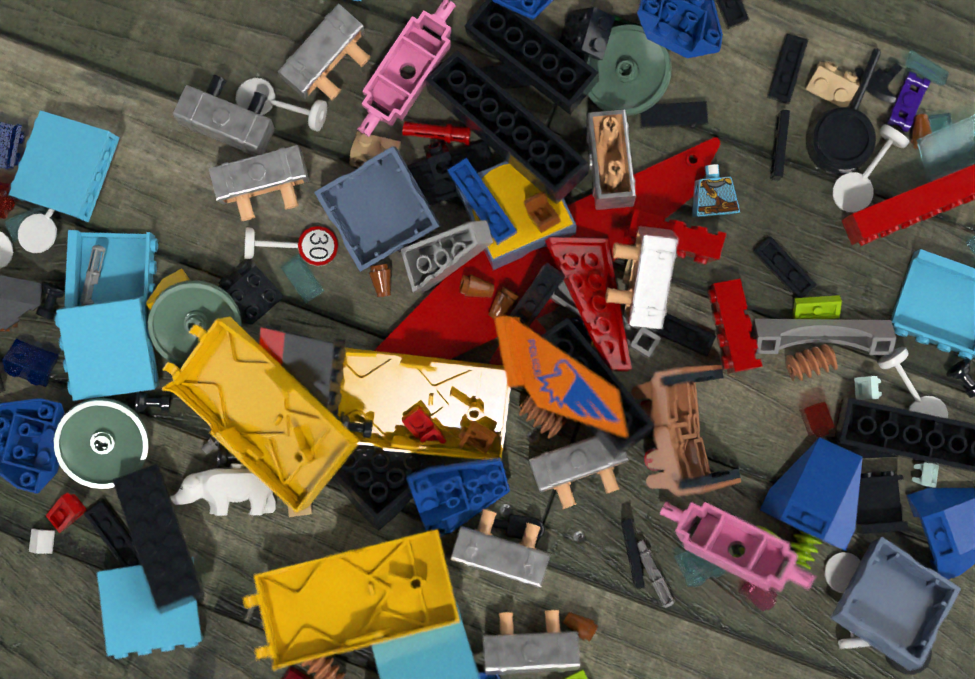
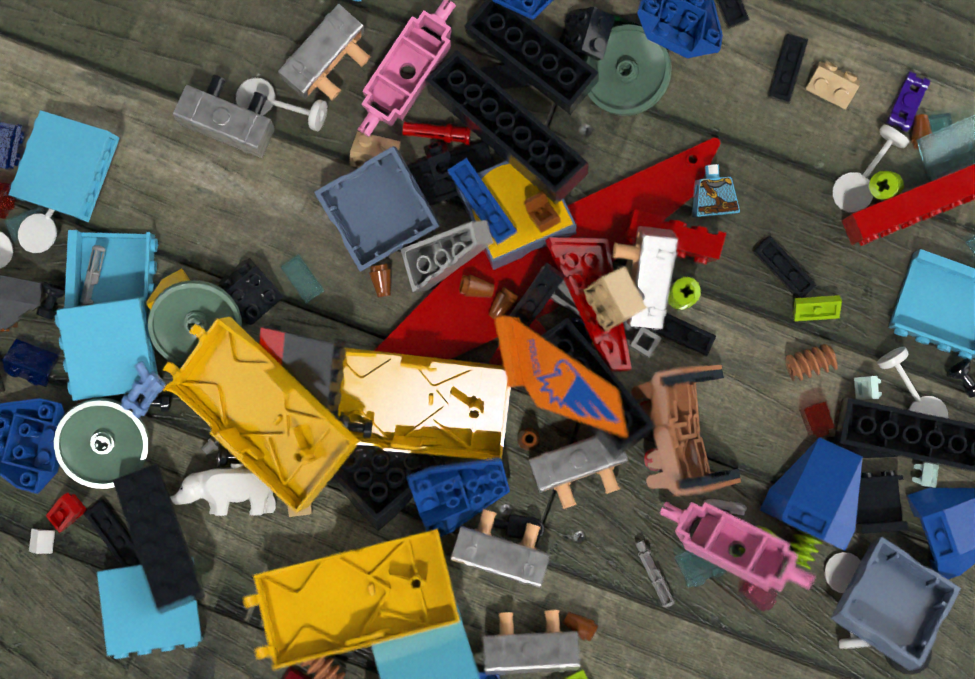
(148, 385): none -> medium blue piece
(260, 175): flat silver piece -> none
(315, 245): white piece -> none
(422, 426): red slope -> none
(477, 436): dark orange bracket -> none
(521, 439): none -> dark orange cone
(542, 417): nougat piece -> none
(610, 159): piece -> none
(614, 299): none -> tan slope
(632, 553): black tile -> none
(675, 115): black tile -> none
(691, 289): none -> lime piece
(732, 507): none -> light grey piece
(733, 327): red wedge -> none
(779, 146): black tile -> none
(843, 136): black piece -> none
(869, 335): light grey arch -> none
(880, 82): black piece -> none
(893, 180): none -> lime piece
(926, 68): clear light blue tile -> none

